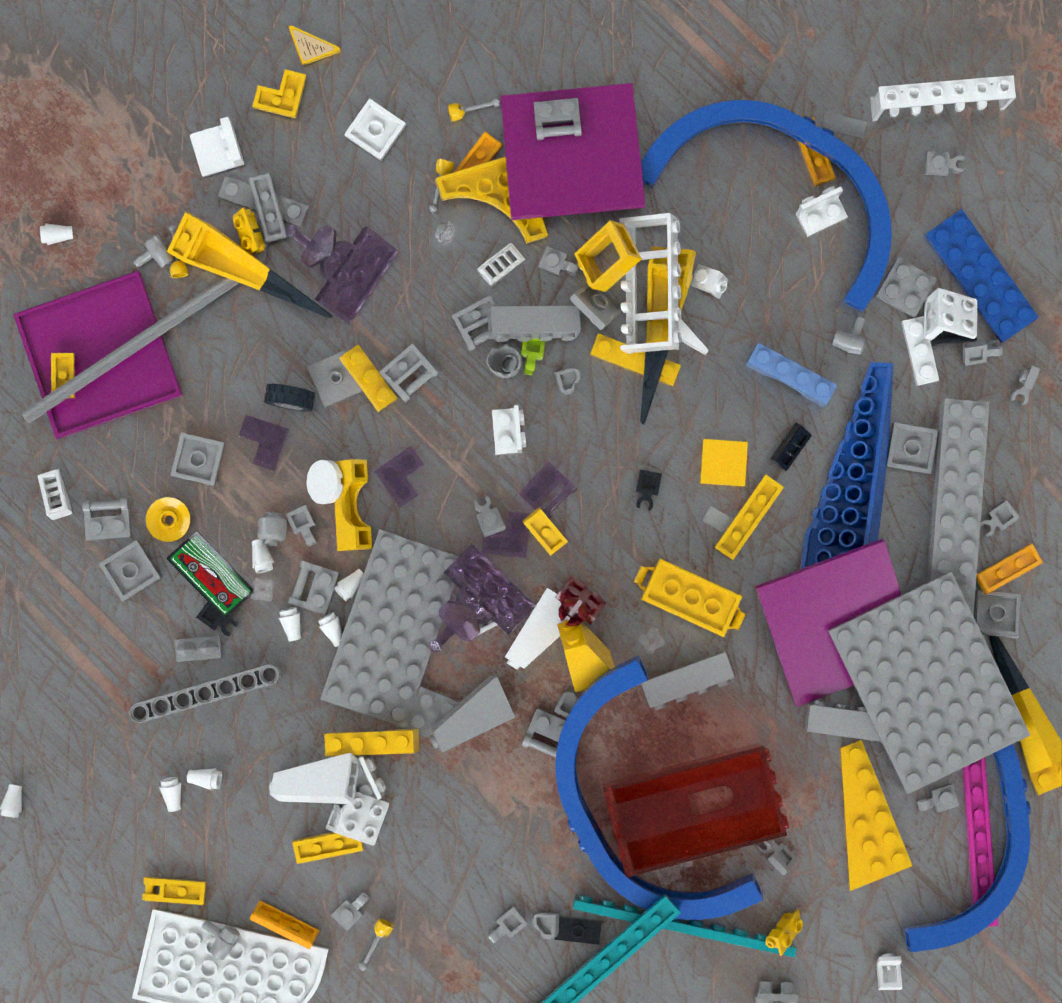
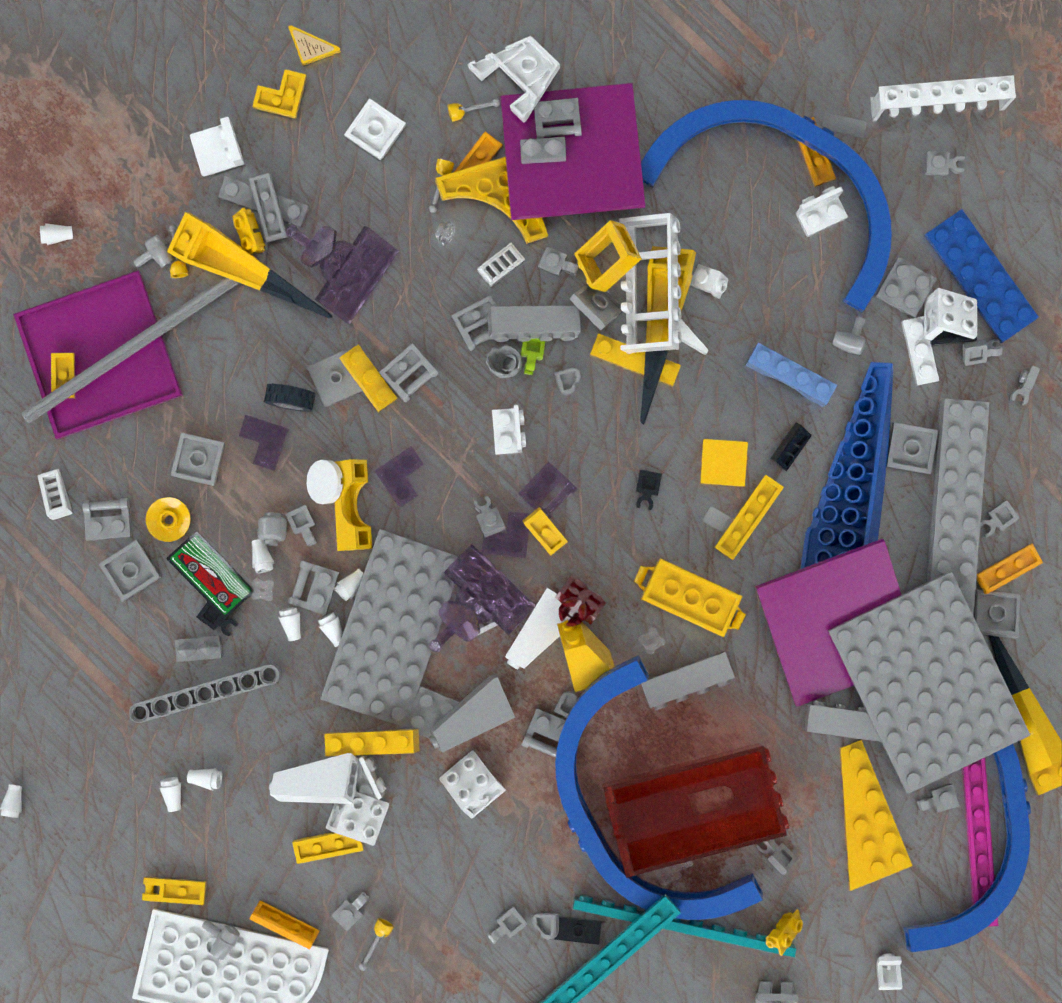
(471, 784): none -> white bracket
(527, 66): none -> white wing
(543, 150): none -> light grey tile

